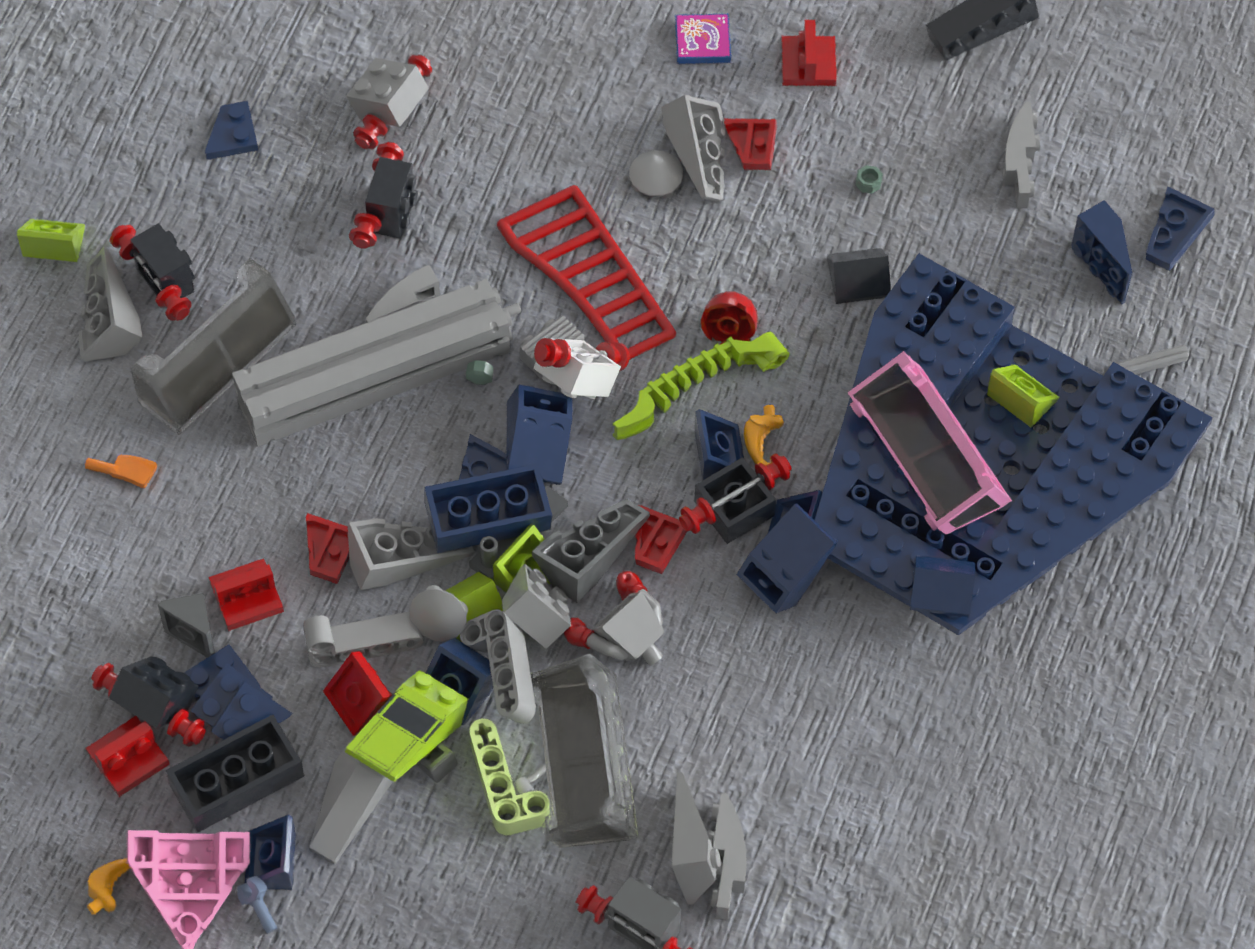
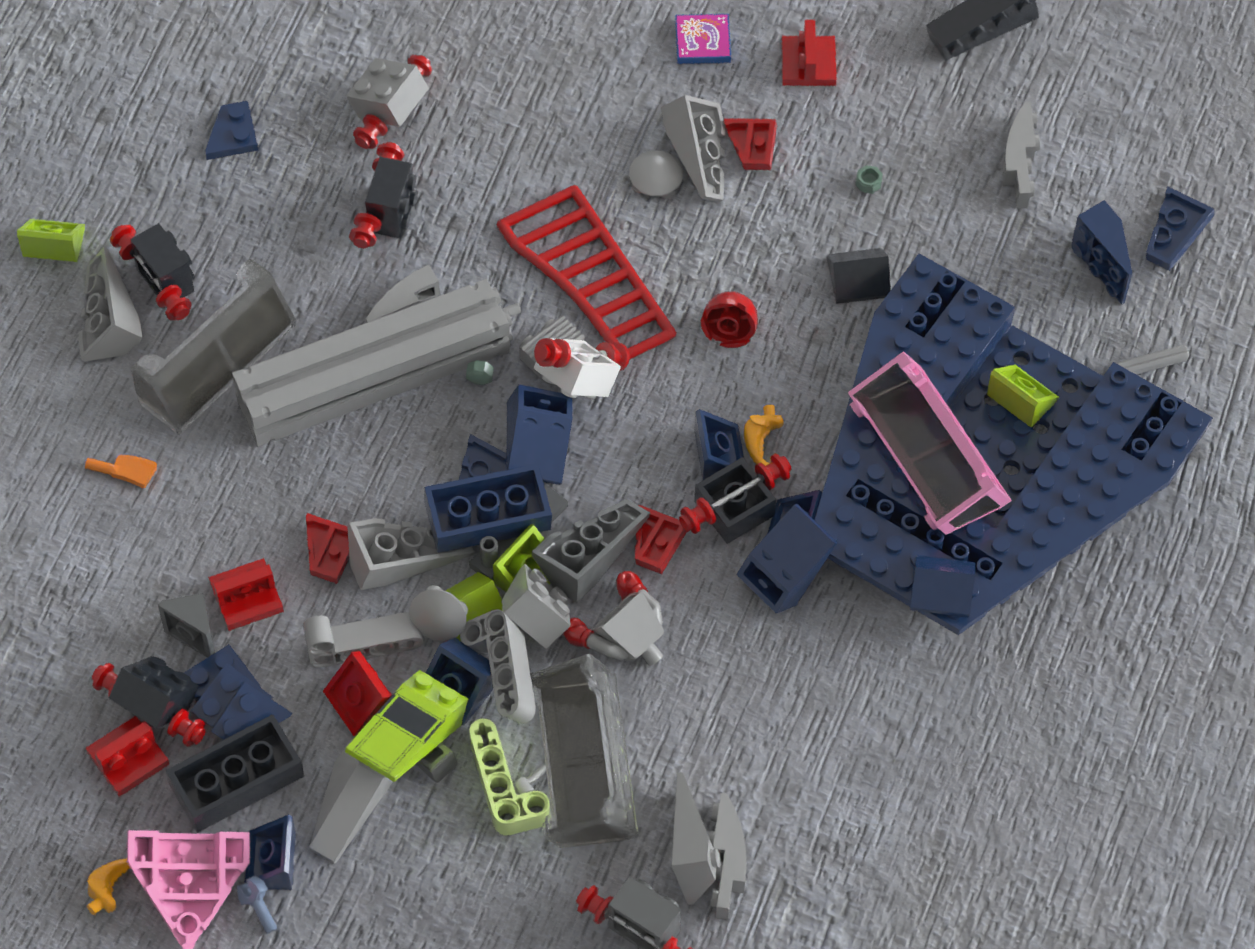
(764, 351): lime piece -> none

